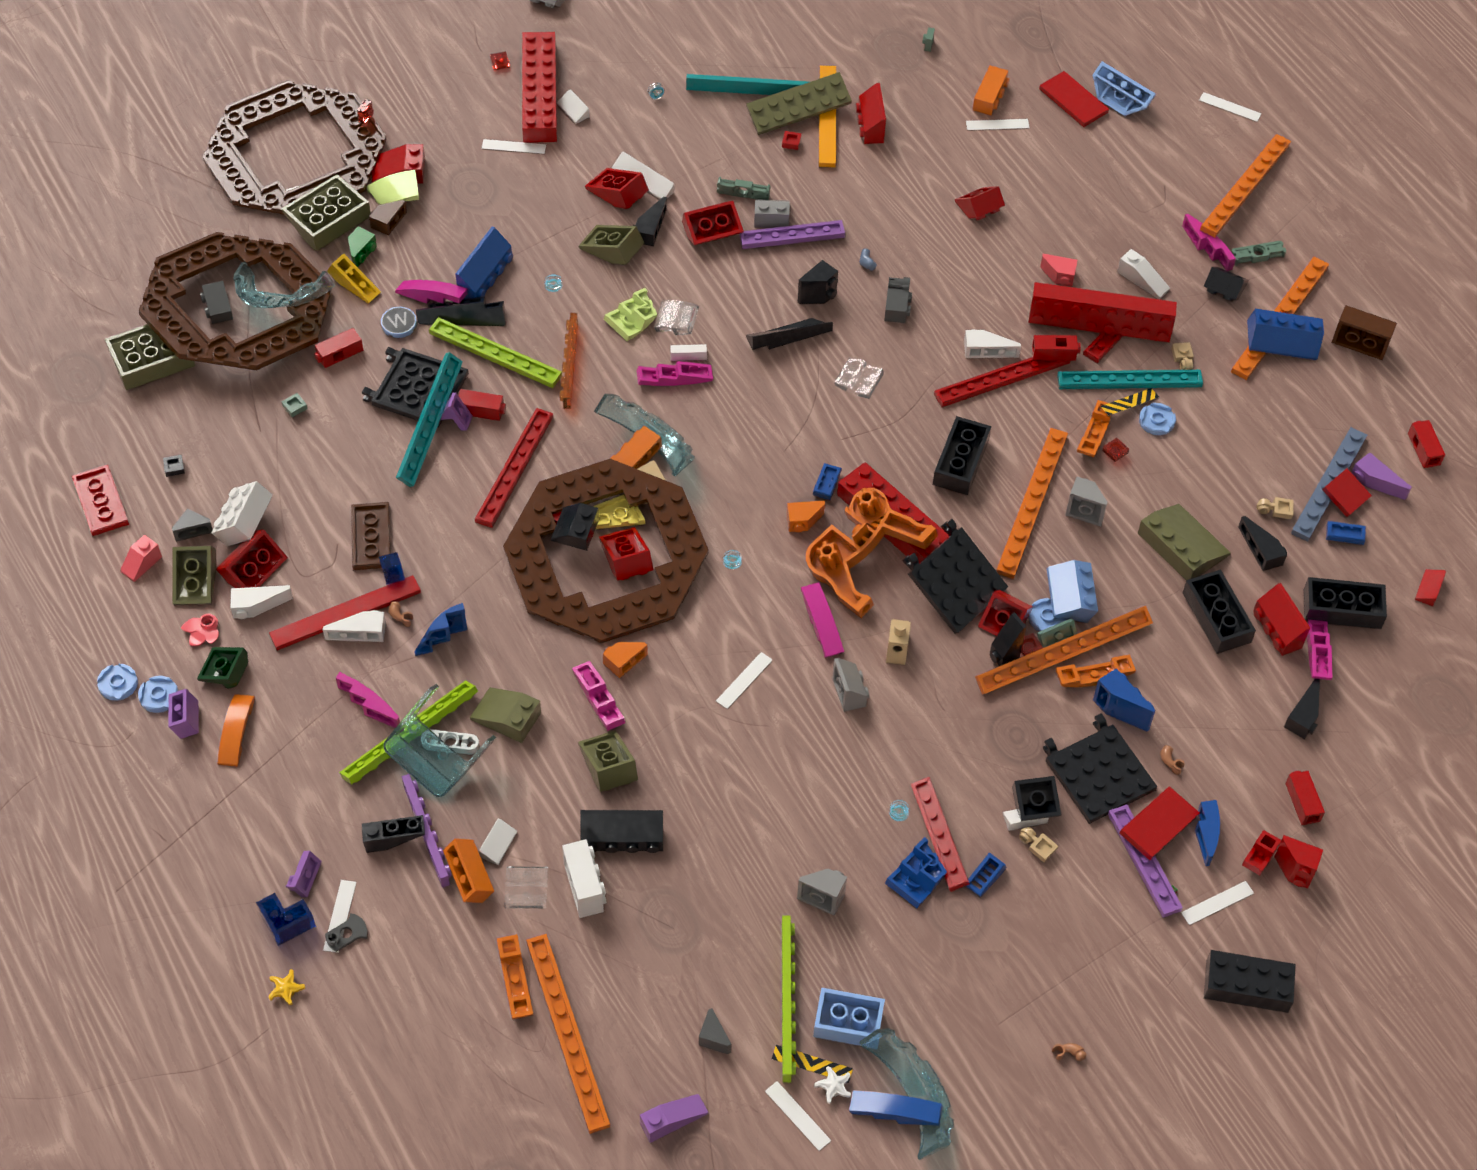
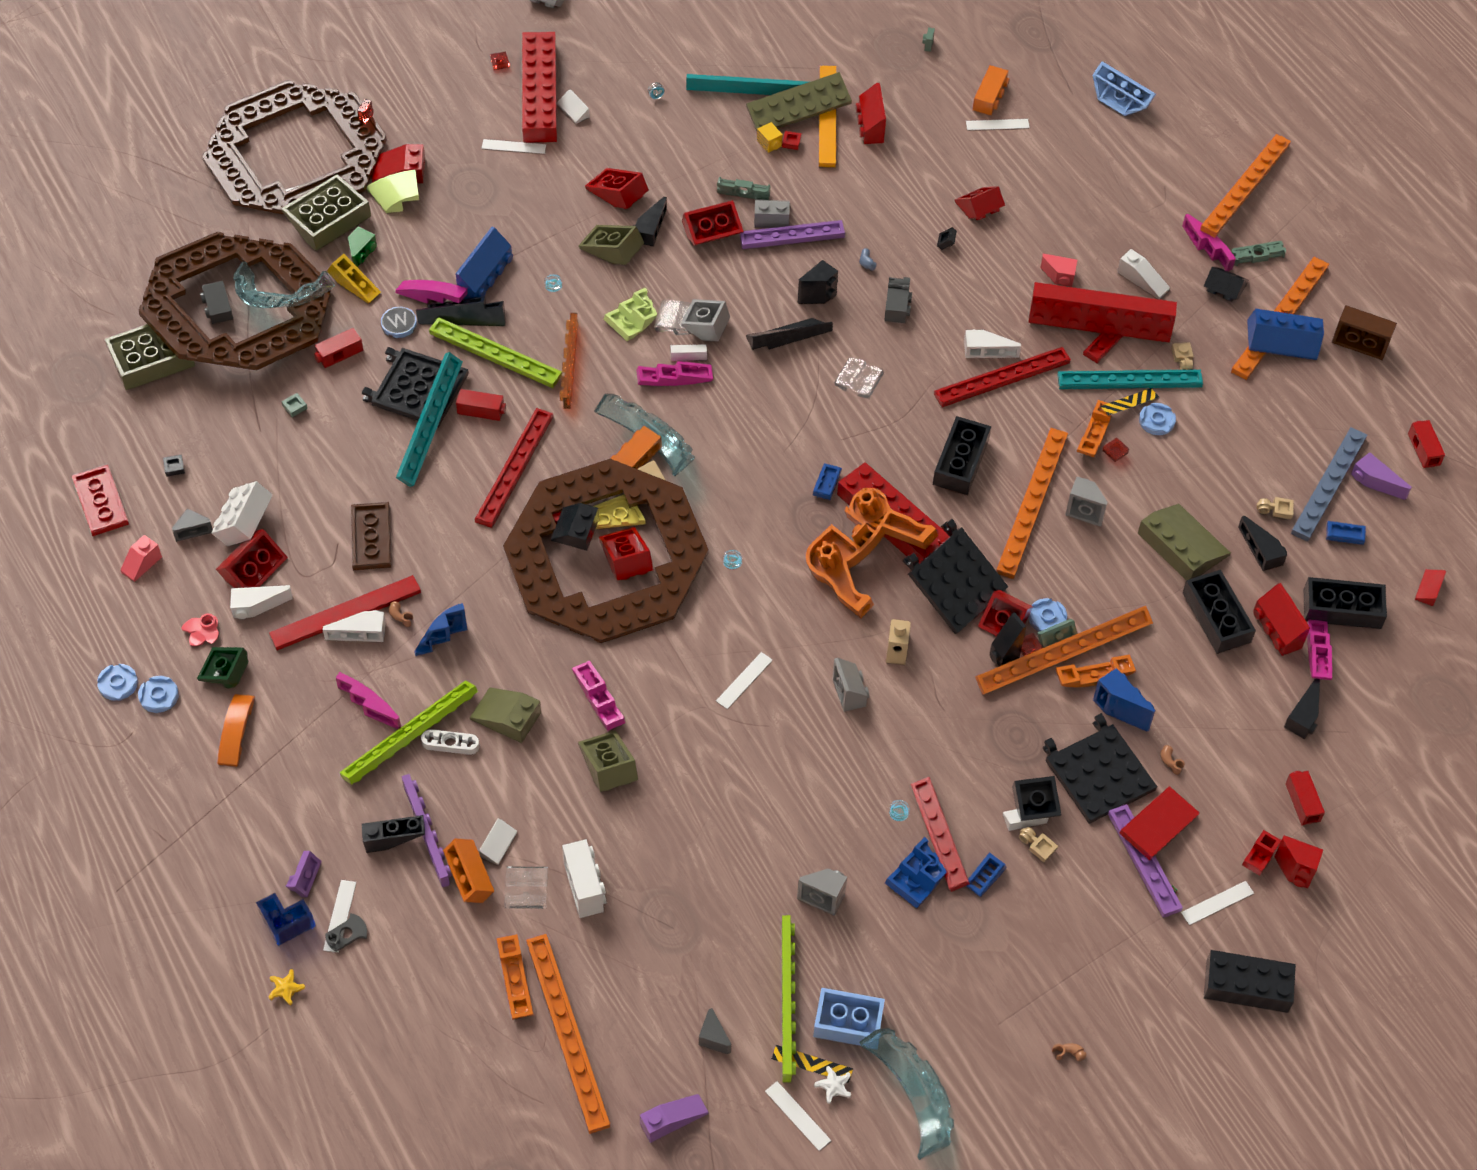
(183, 713): medium lavender brick -> none
(193, 574): olive slope -> none
(387, 216): reddish brown slope -> none
(391, 568): clear blue brick -> none
(427, 755): clear light blue windscreen -> none
(457, 411): medium lavender slope -> none
(622, 830): black slope -> none
(624, 656): orange slope -> none
(657, 184): white slope -> none
(706, 319): none -> light grey slope
(769, 137): none -> yellow brick
(804, 515): orange slope -> none
(822, 619): dark pink slope -> none
(896, 1107): blue slope -> none
(946, 238): none -> black plate
(1055, 347): red brick -> none
(1072, 591): slope -> none
(1074, 99): red tile -> none
(1208, 829): blue slope -> none
(1229, 106): white sticker -> none
(1346, 492): red tile -> none

